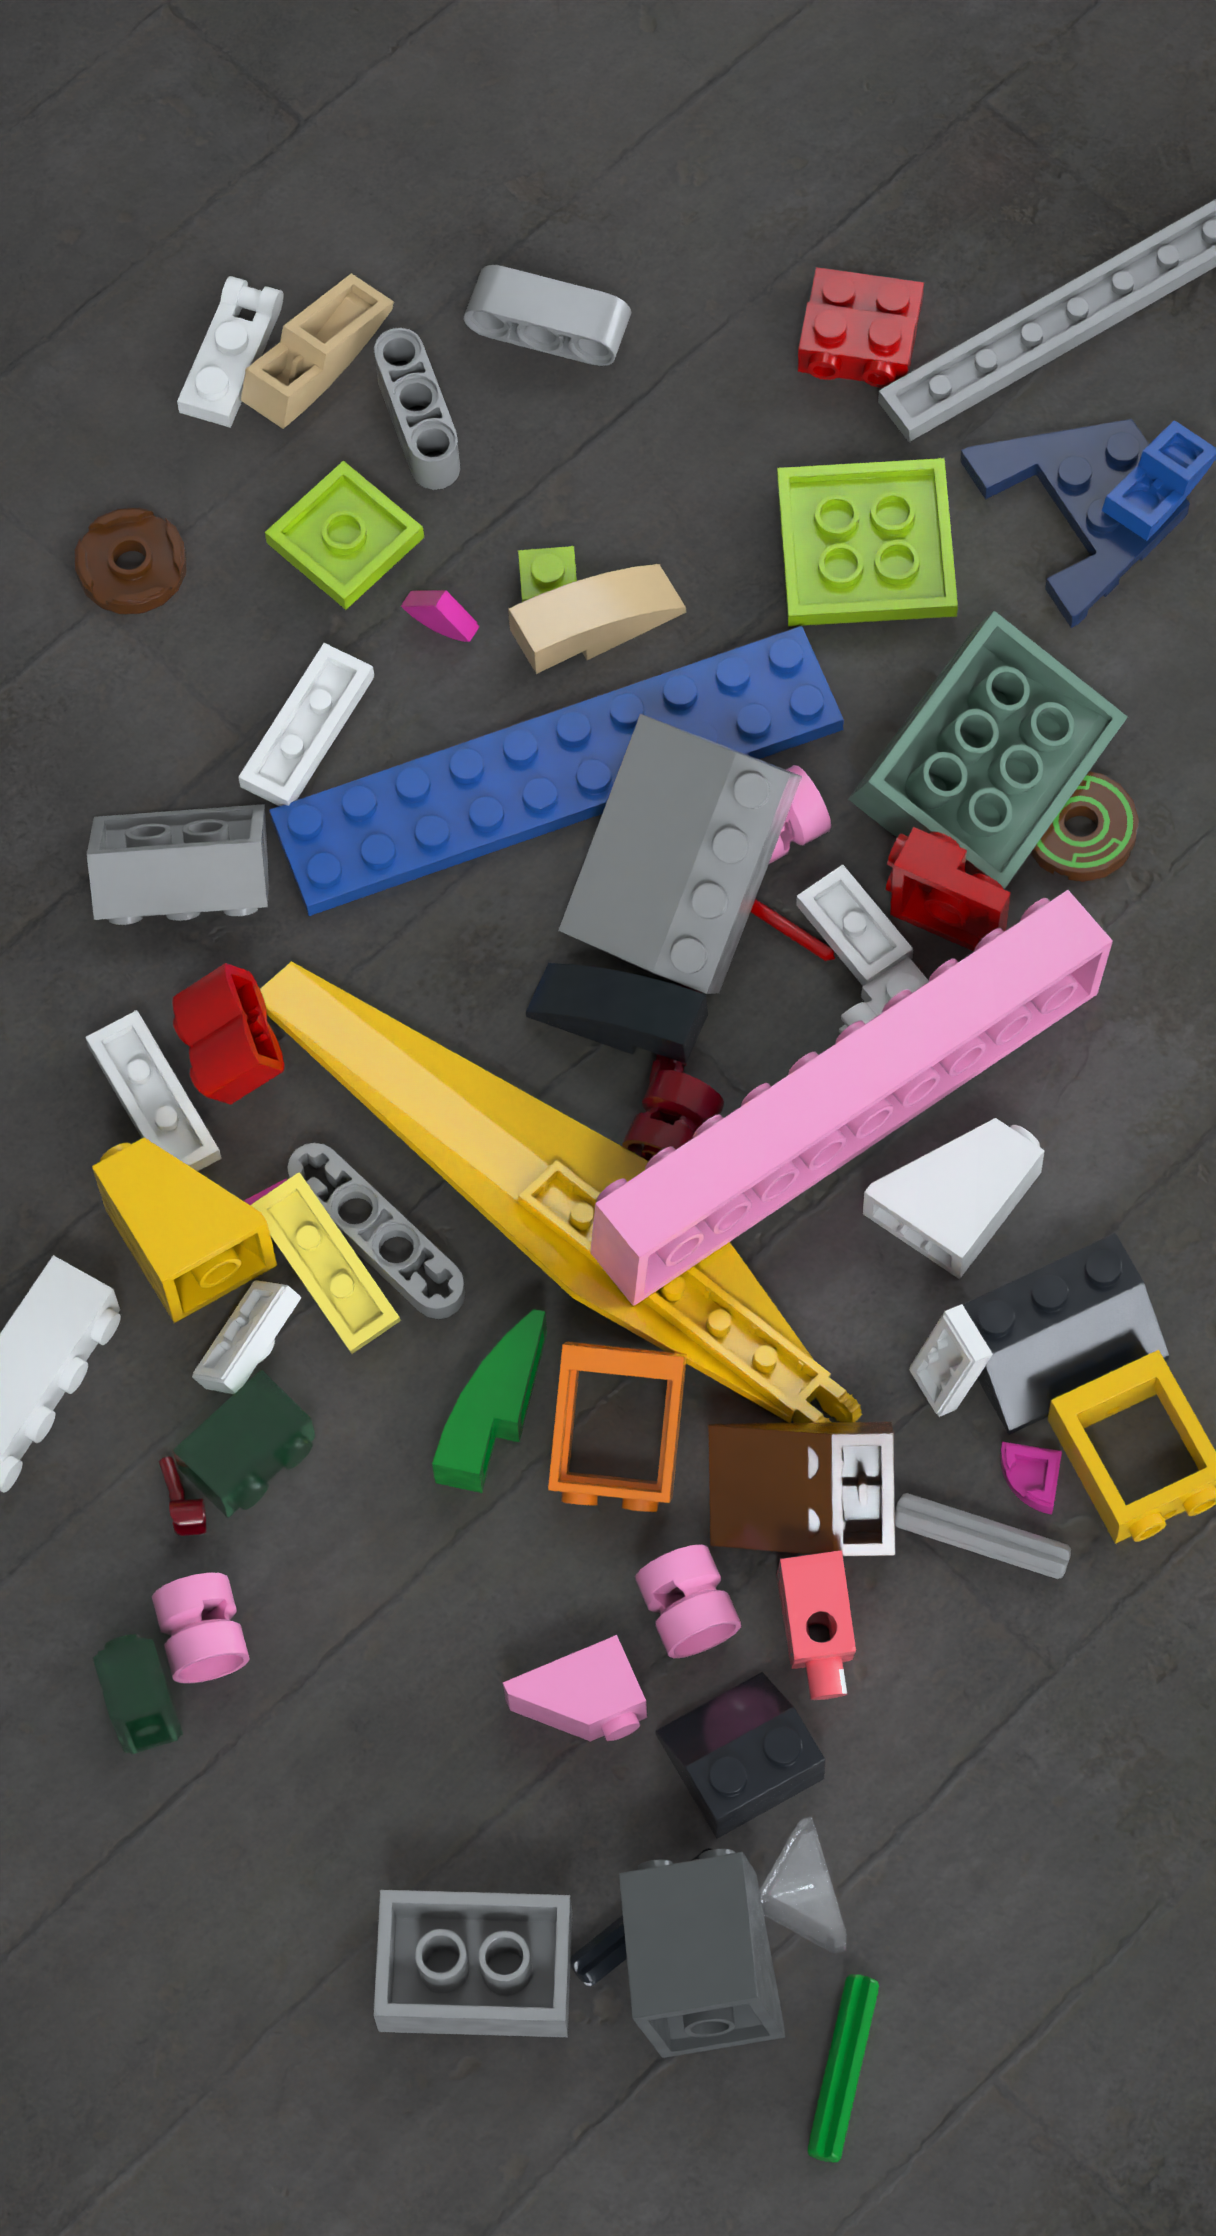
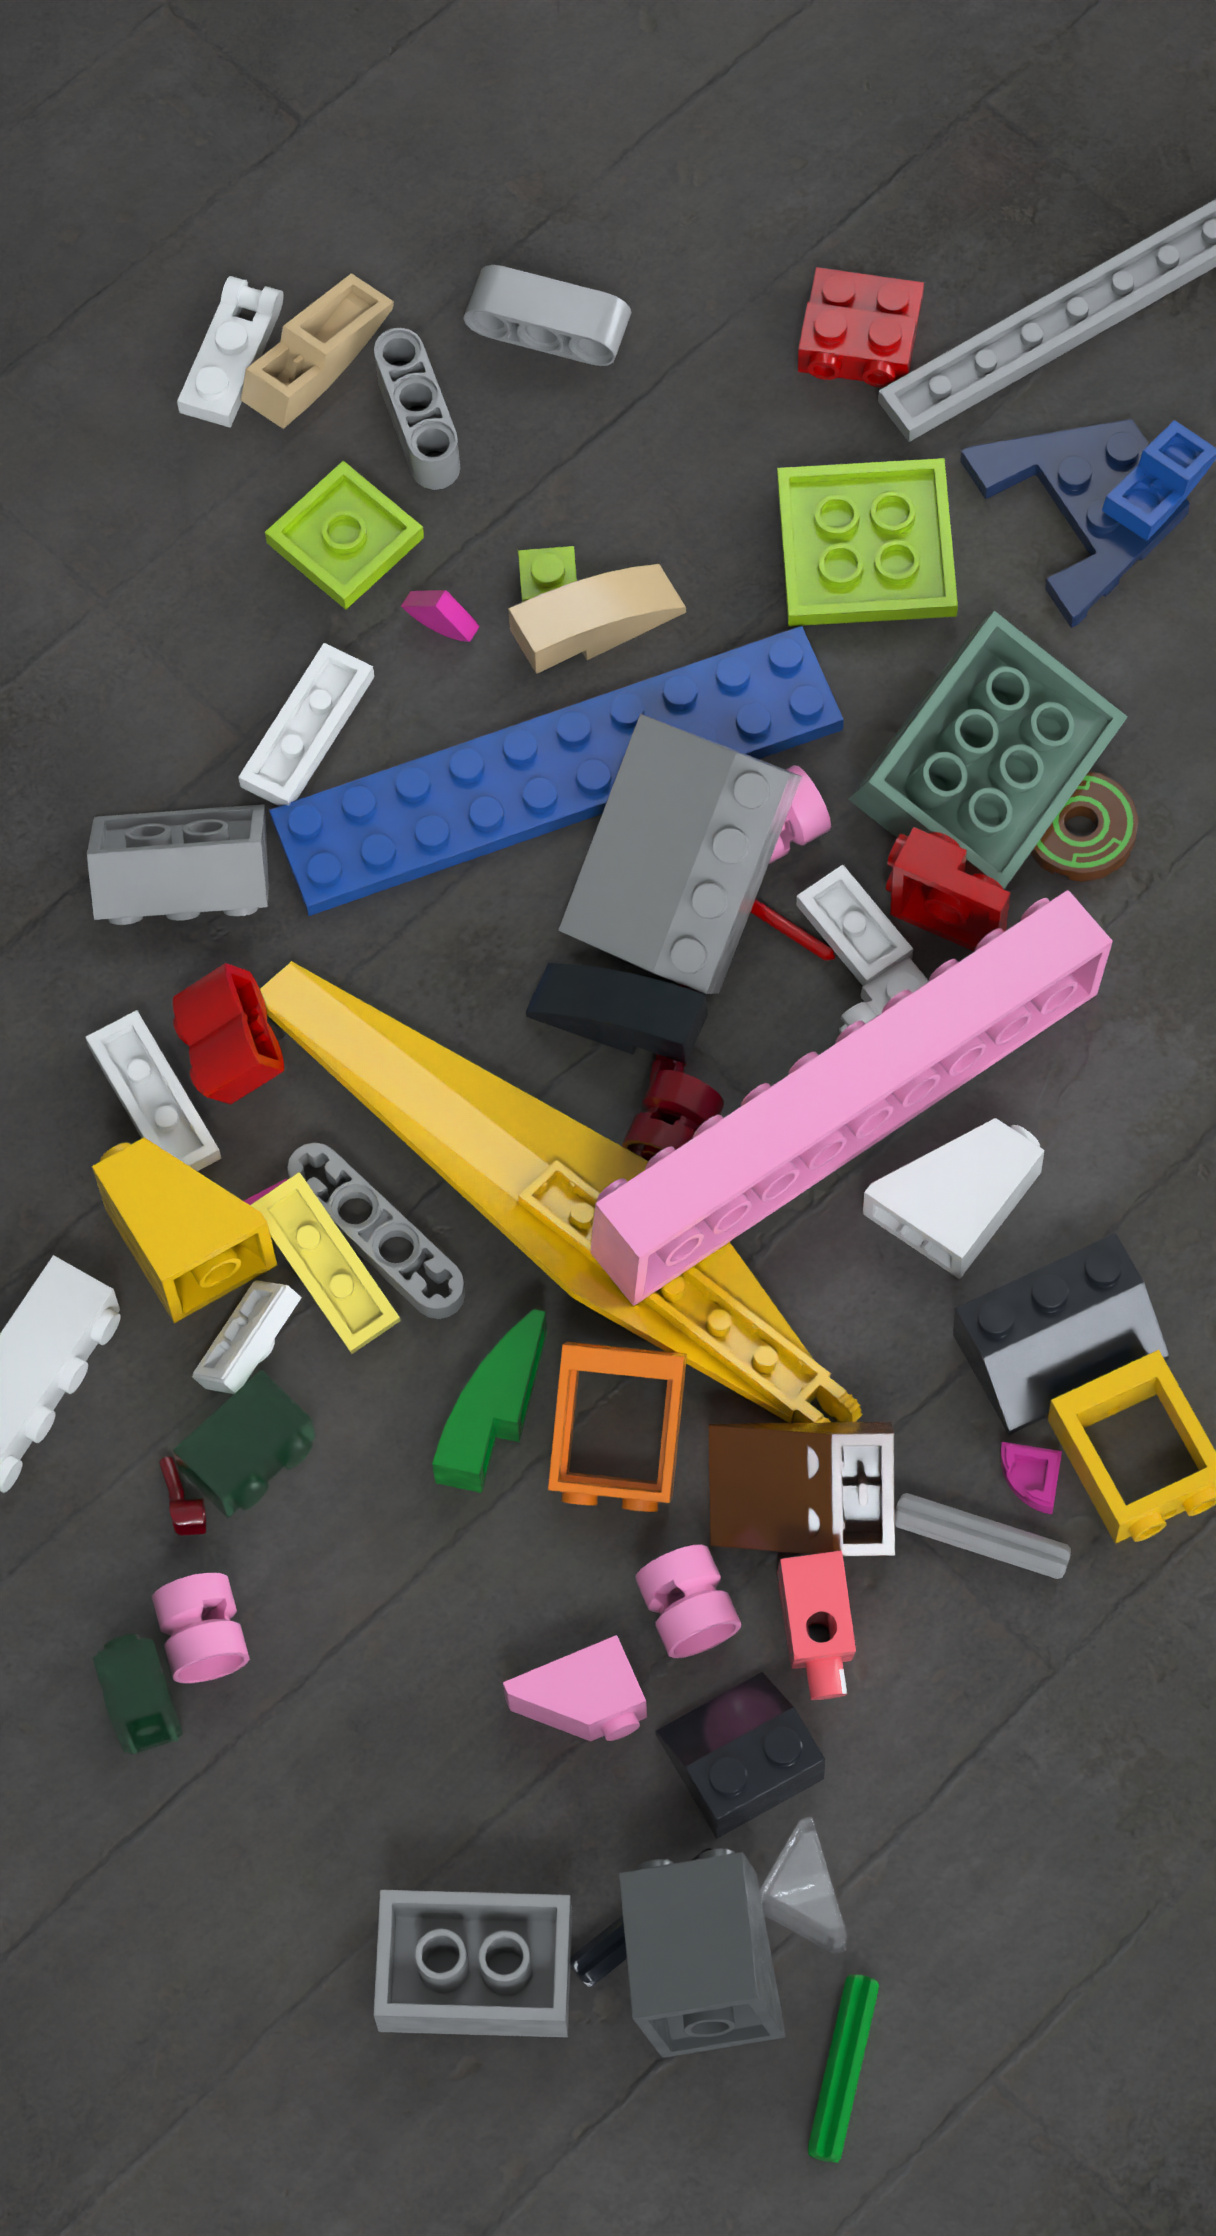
(138, 588): reddish brown tile -> none
(950, 1360): white plate -> none

